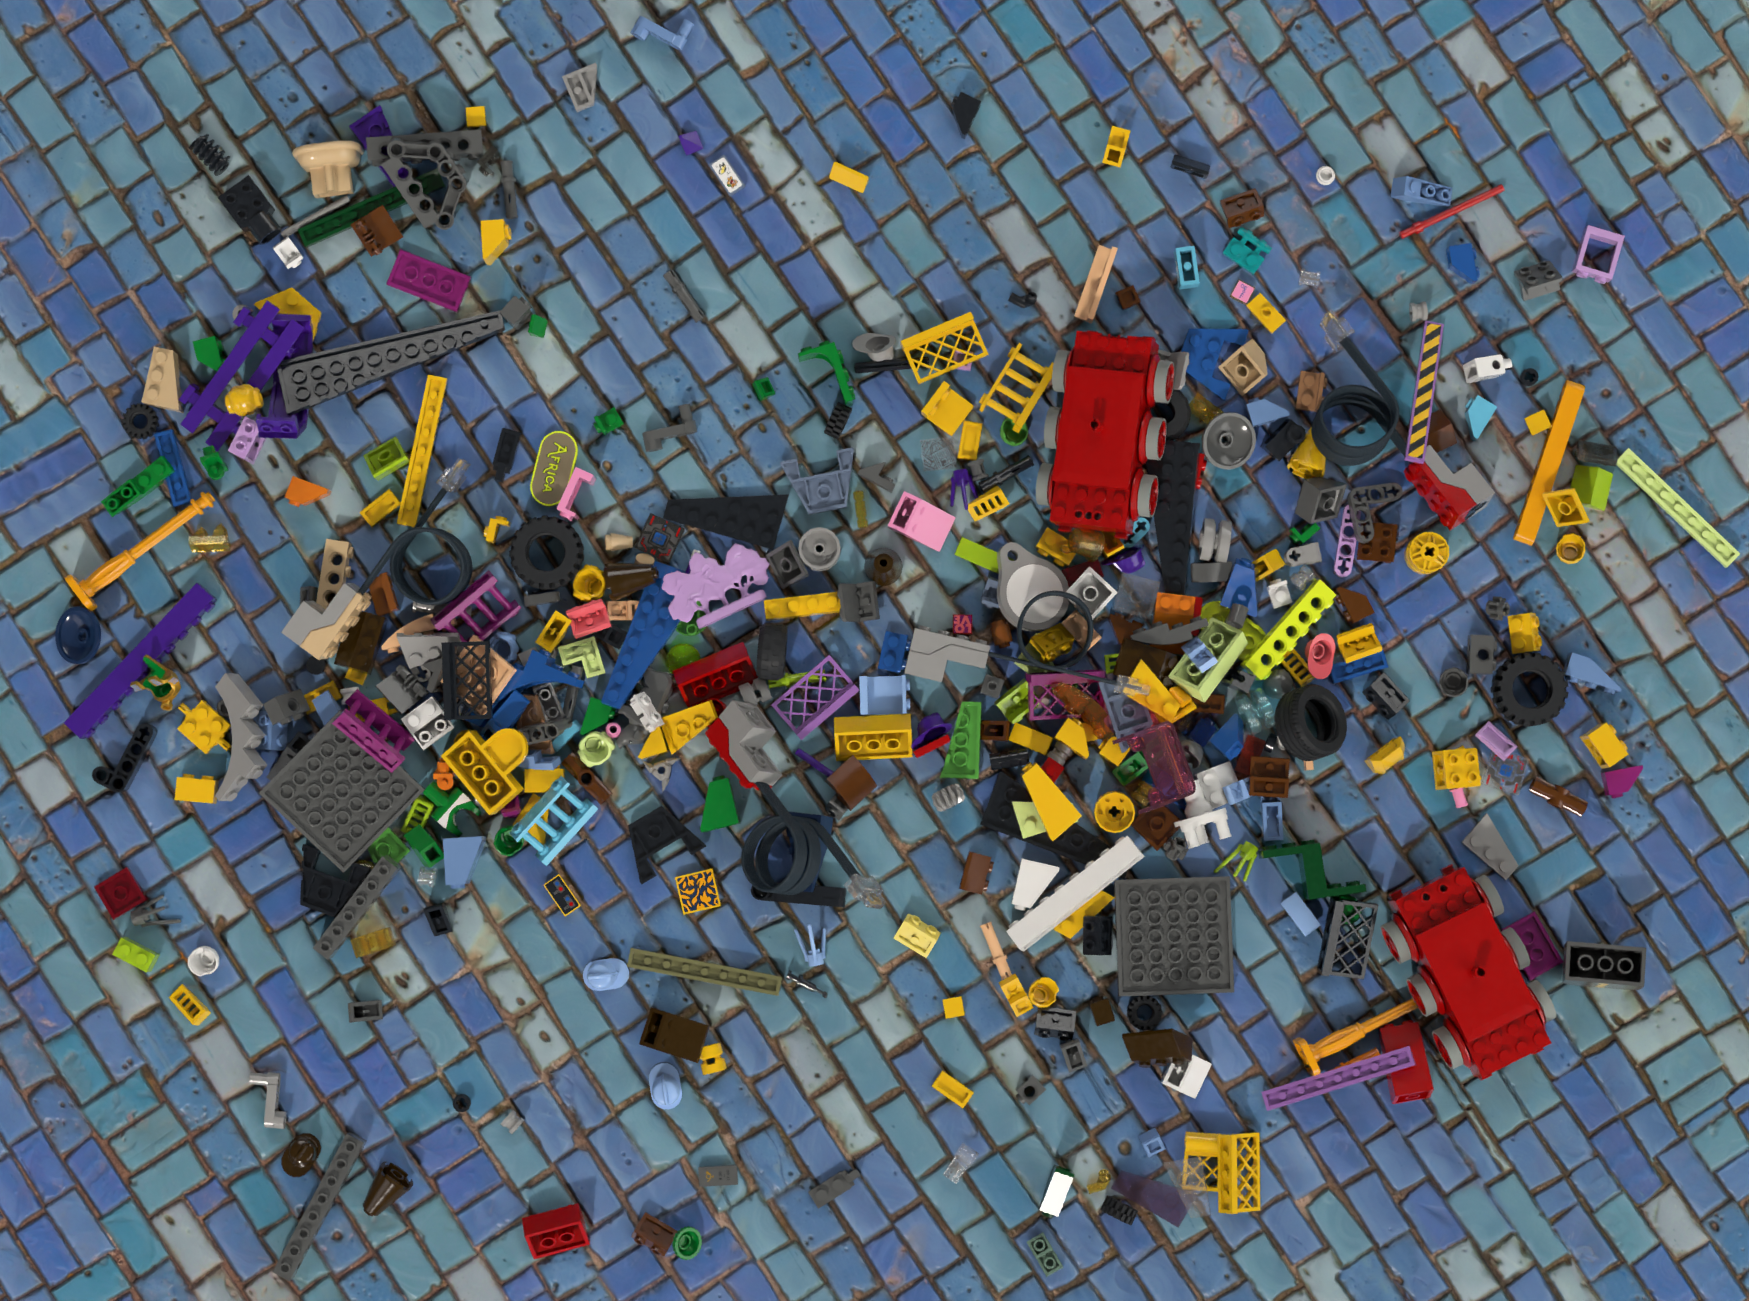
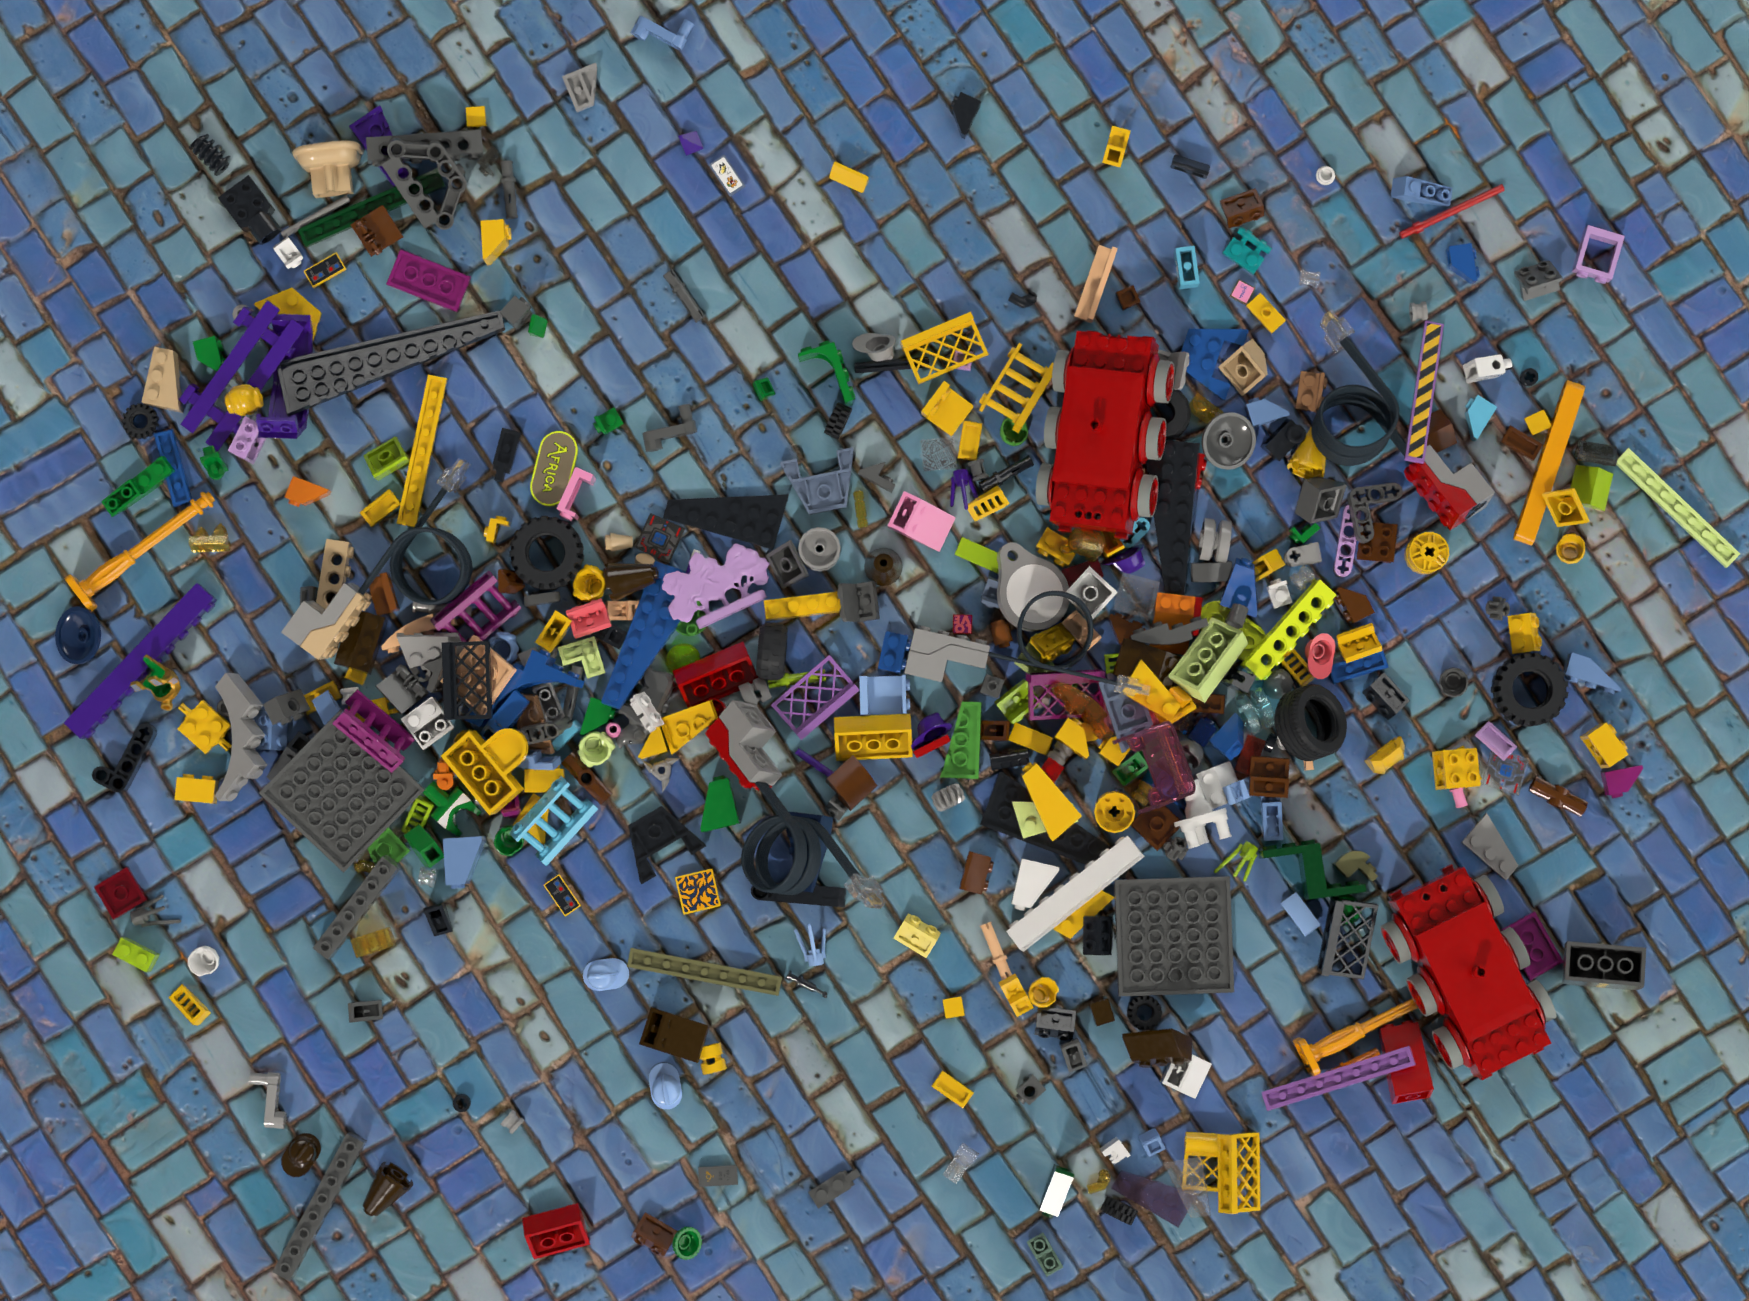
(316, 666): black tile -> none
(324, 891): black wing -> none
(325, 270): none -> tile
(509, 582): none -> reddish brown slope
(1116, 1150): none -> white hinge
(1199, 654): light blue slope -> none
(1354, 860): none -> olive brick
(1476, 665): dark grey brick -> none
(1521, 443): none -> reddish brown tile

